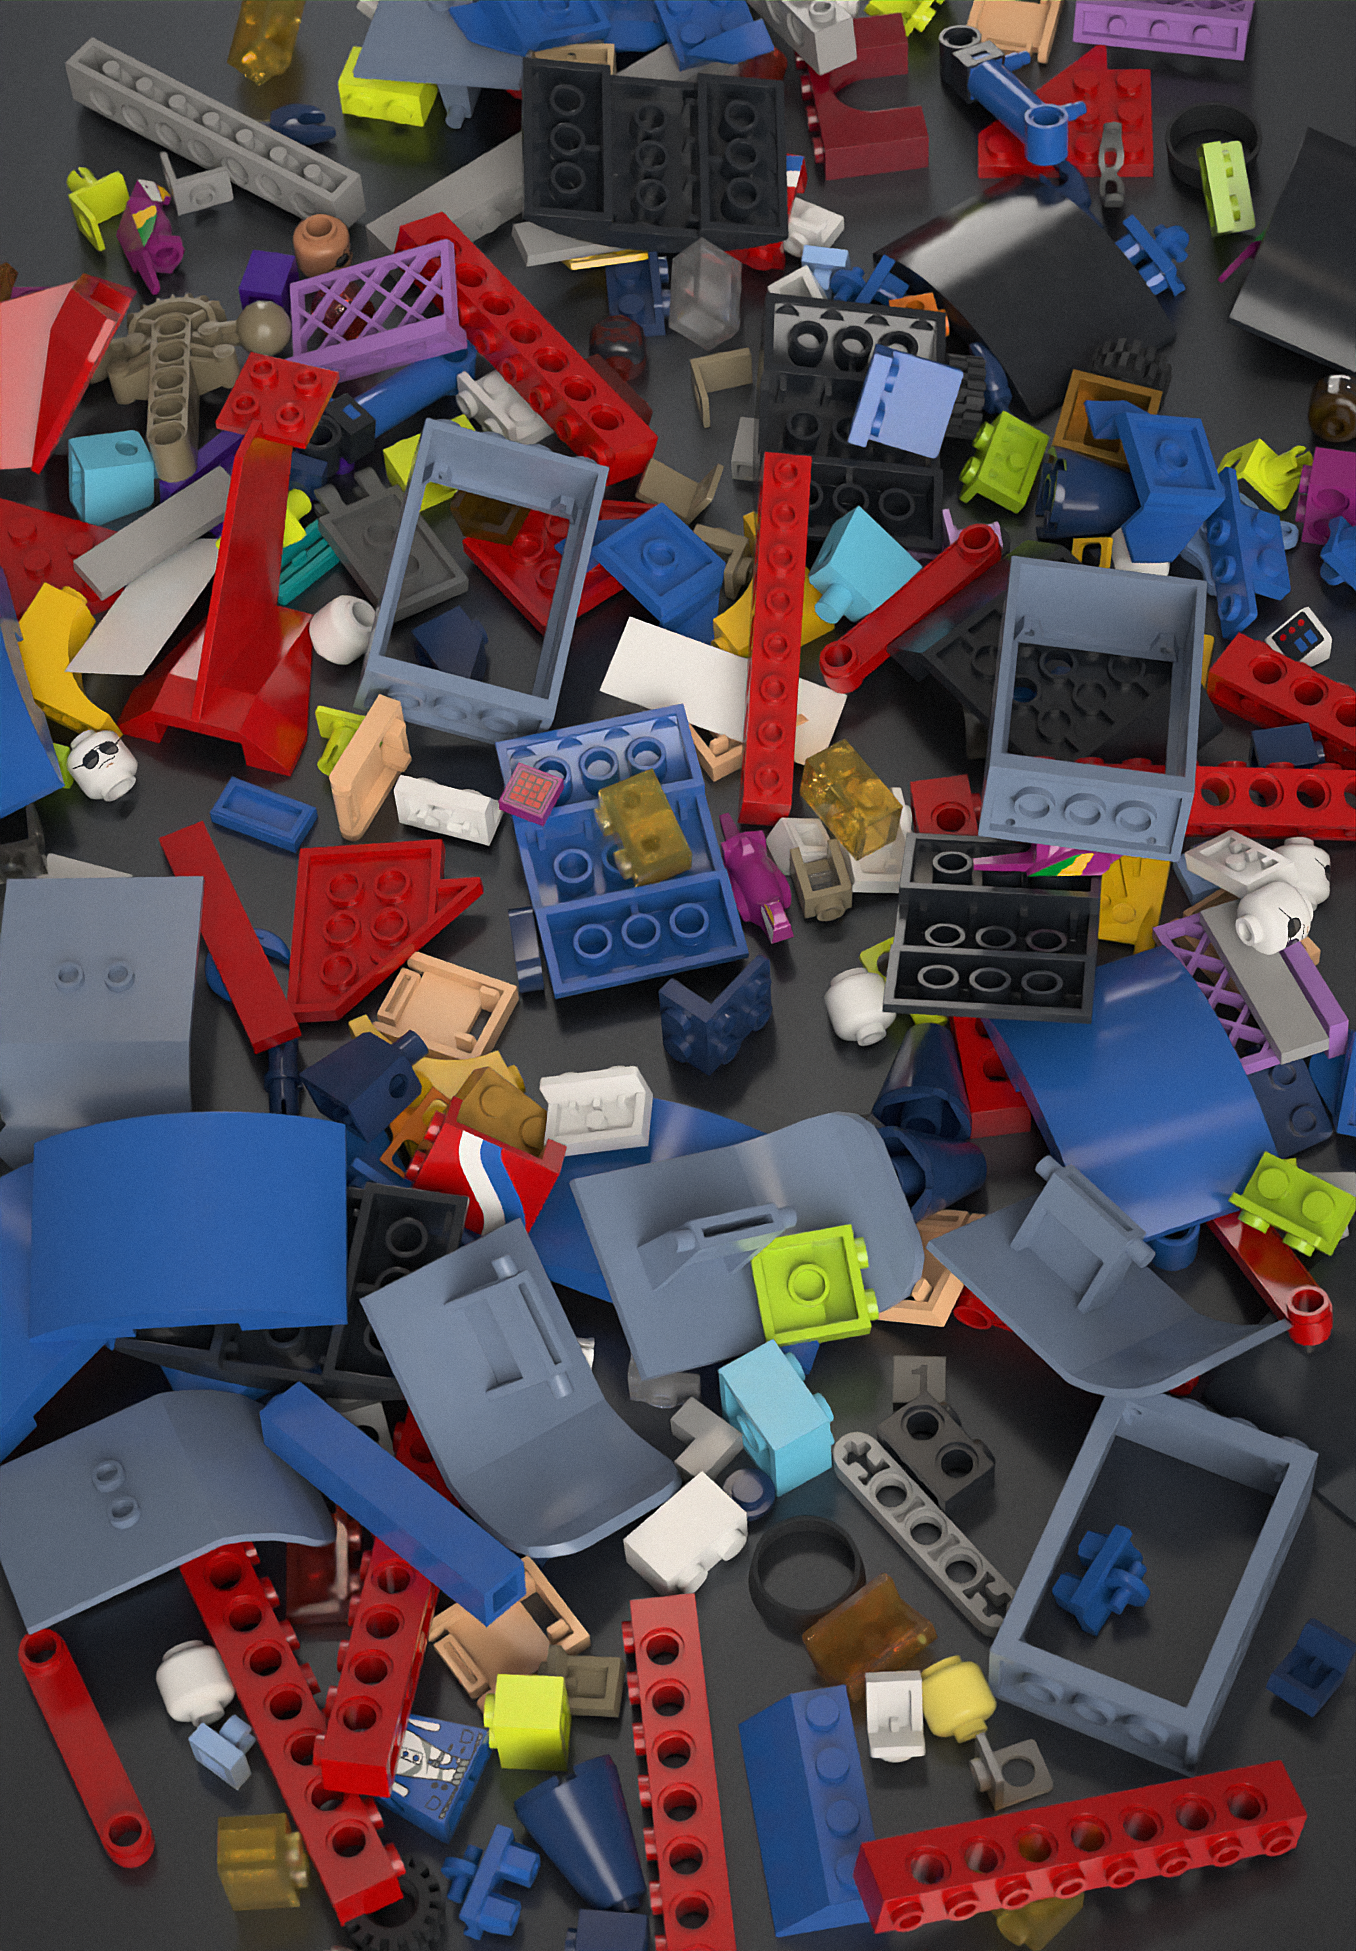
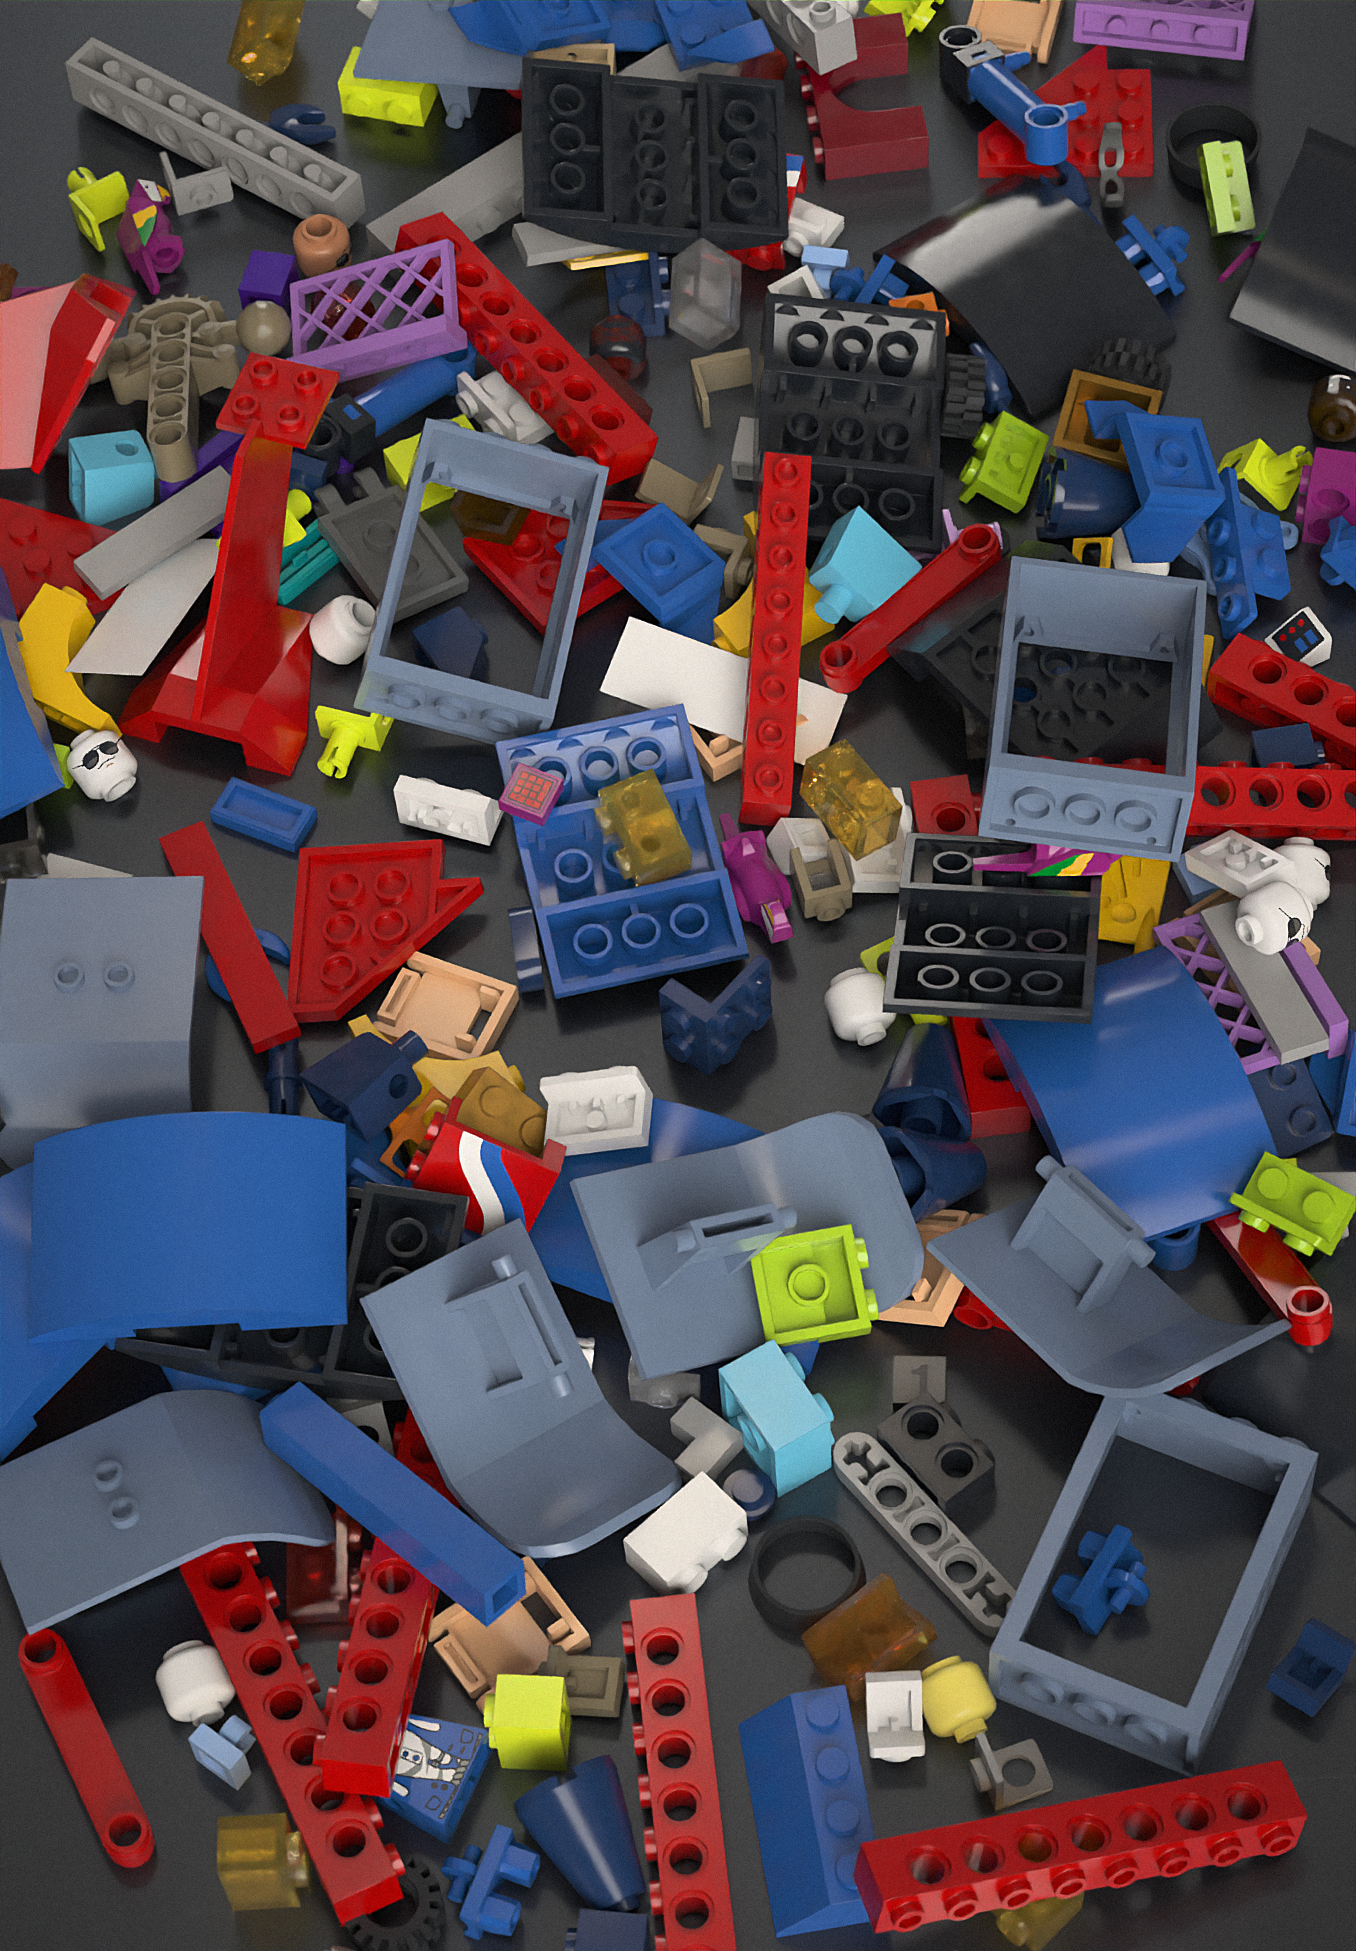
(367, 770): light nougat container -> none
(905, 402): bracket -> none

